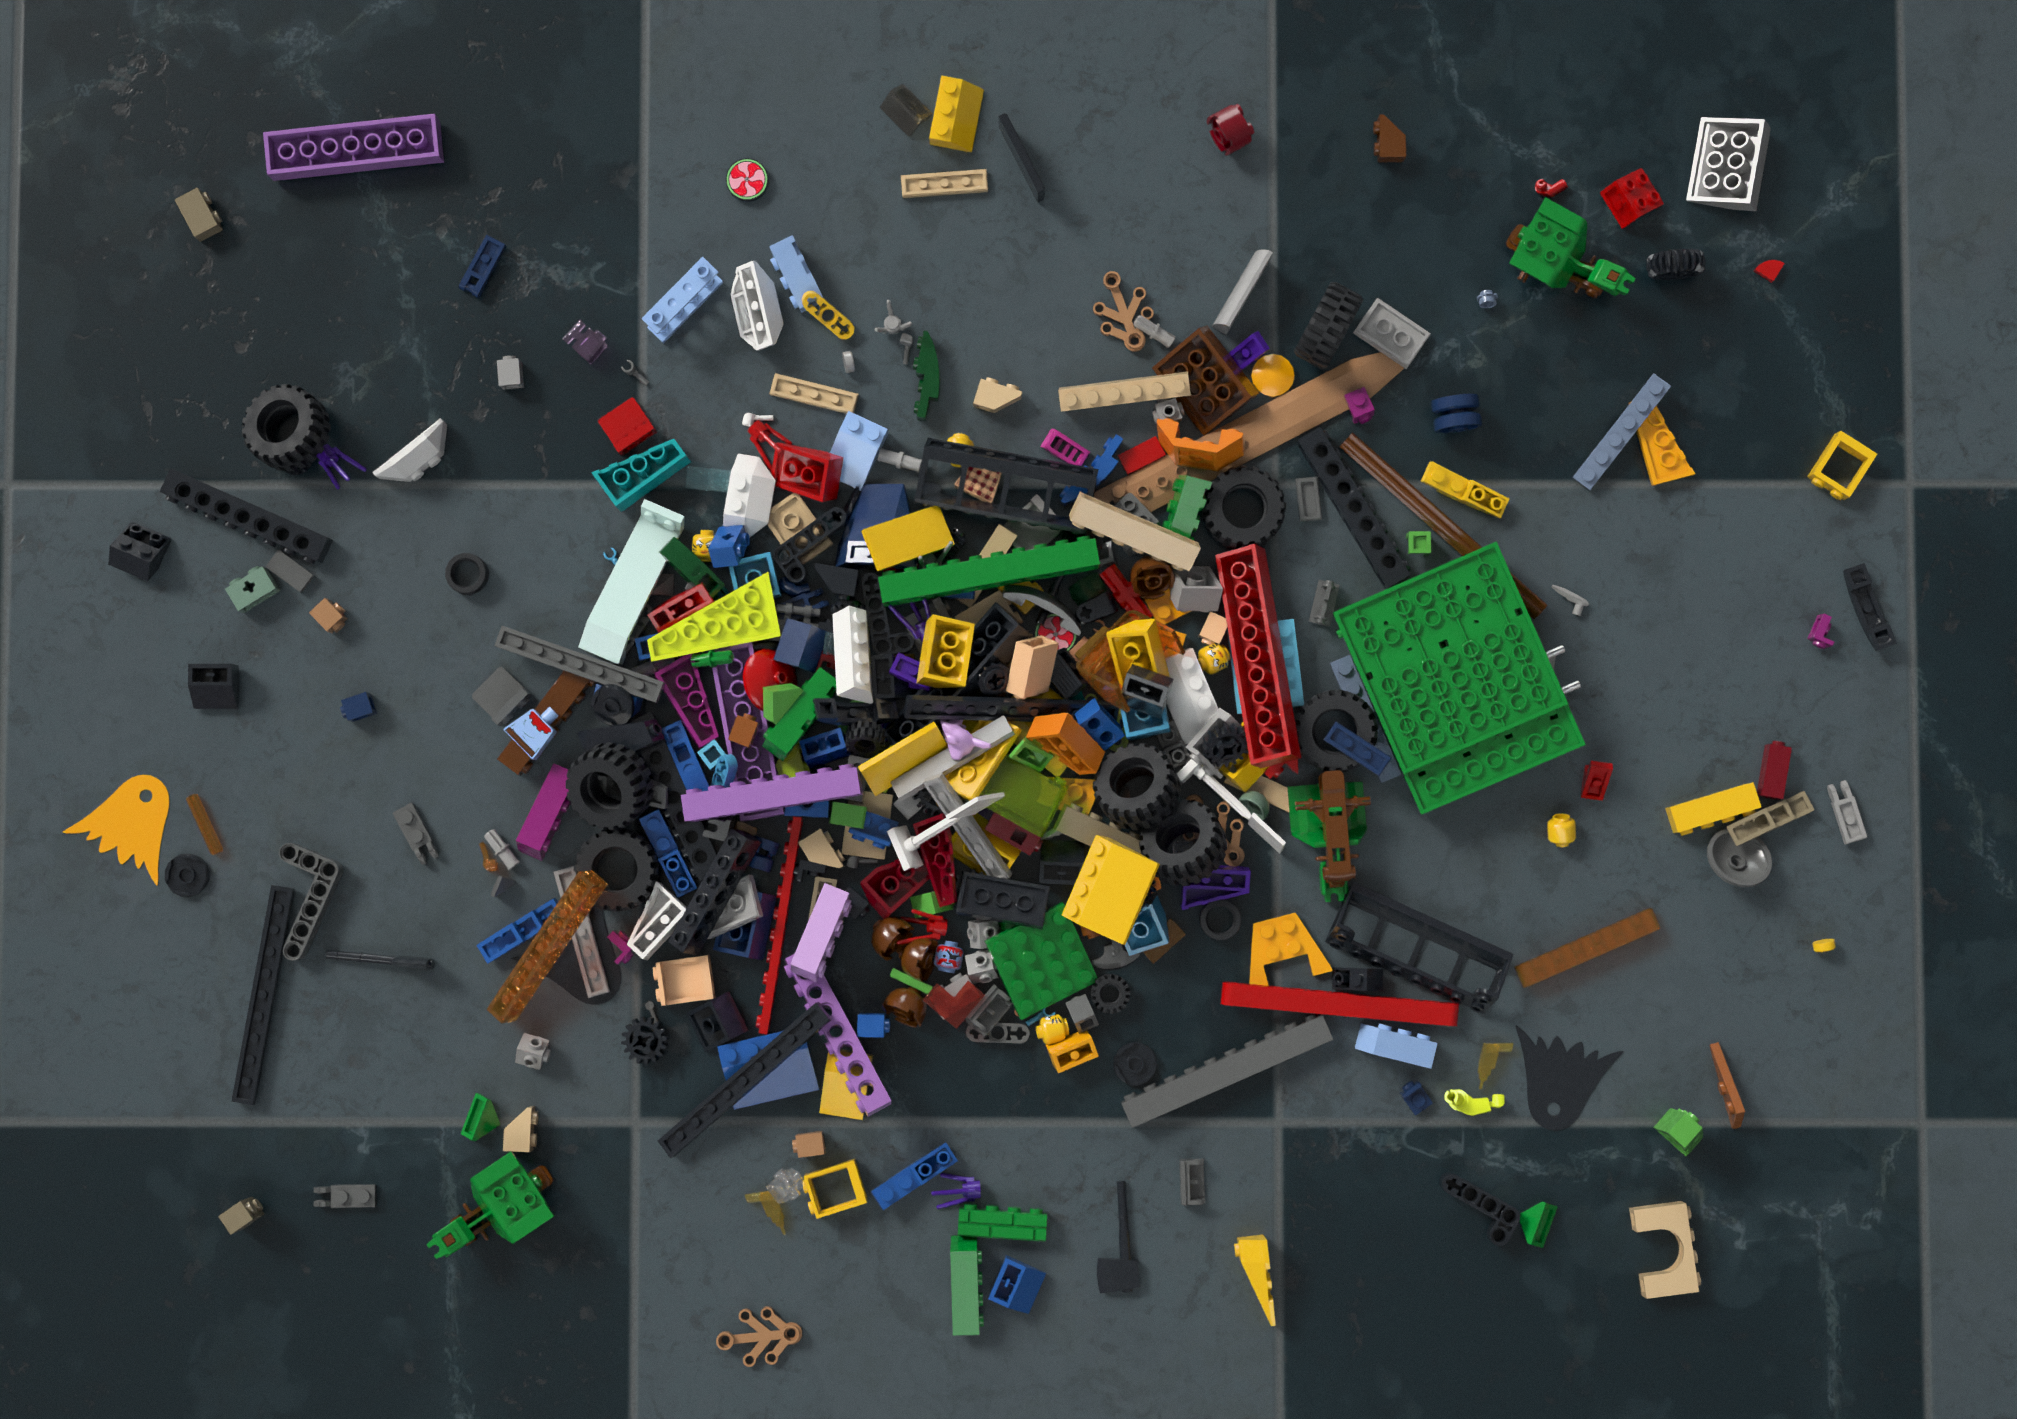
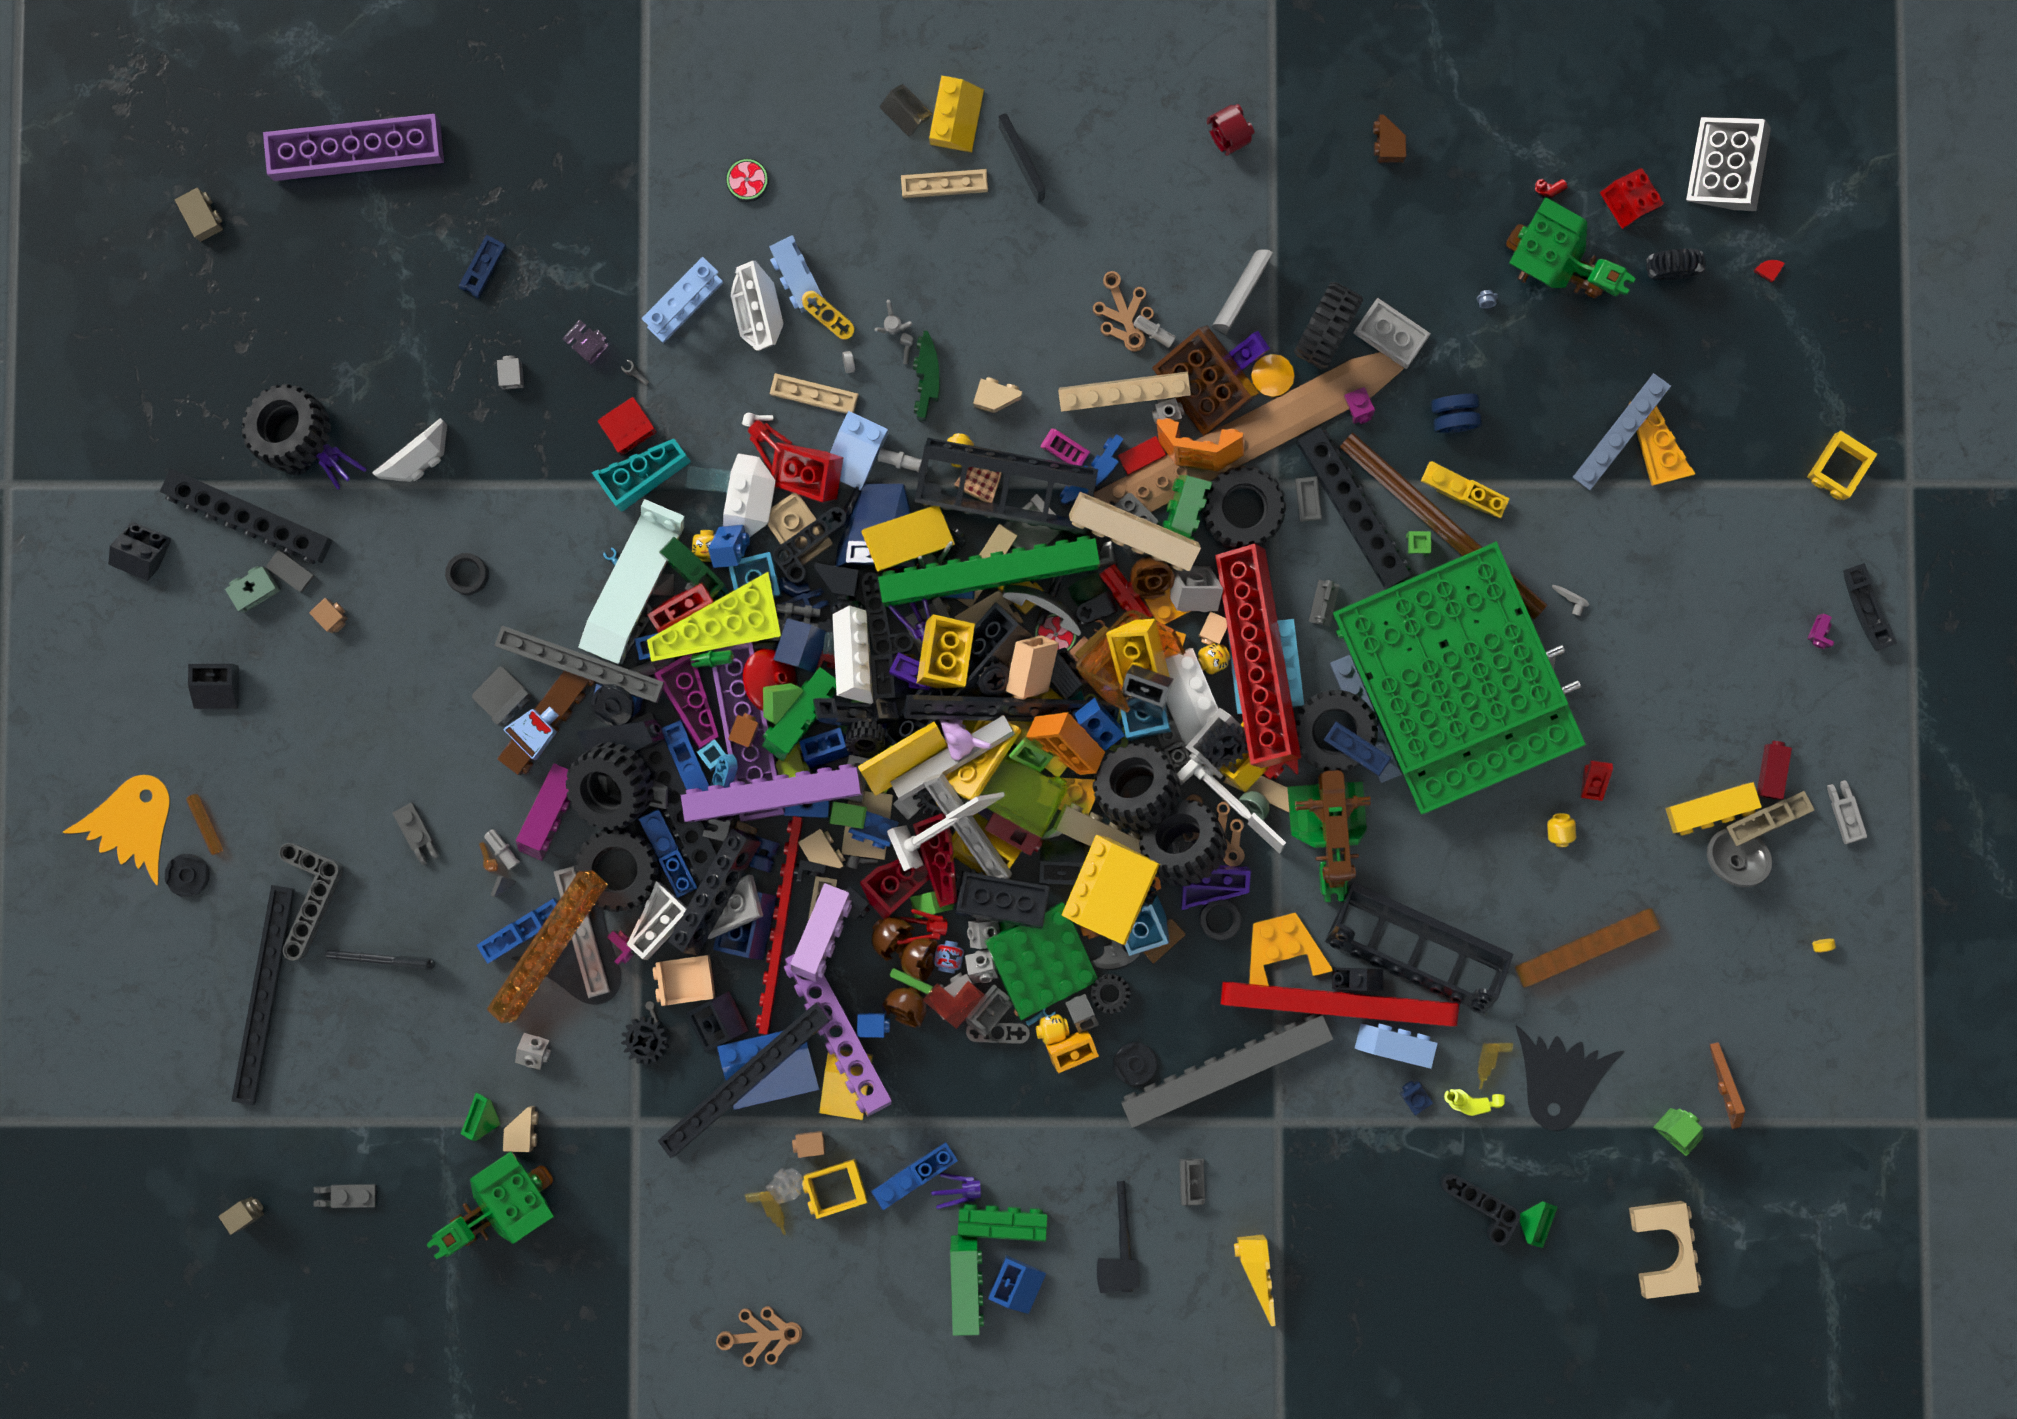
(358, 707): dark blue brick -> none

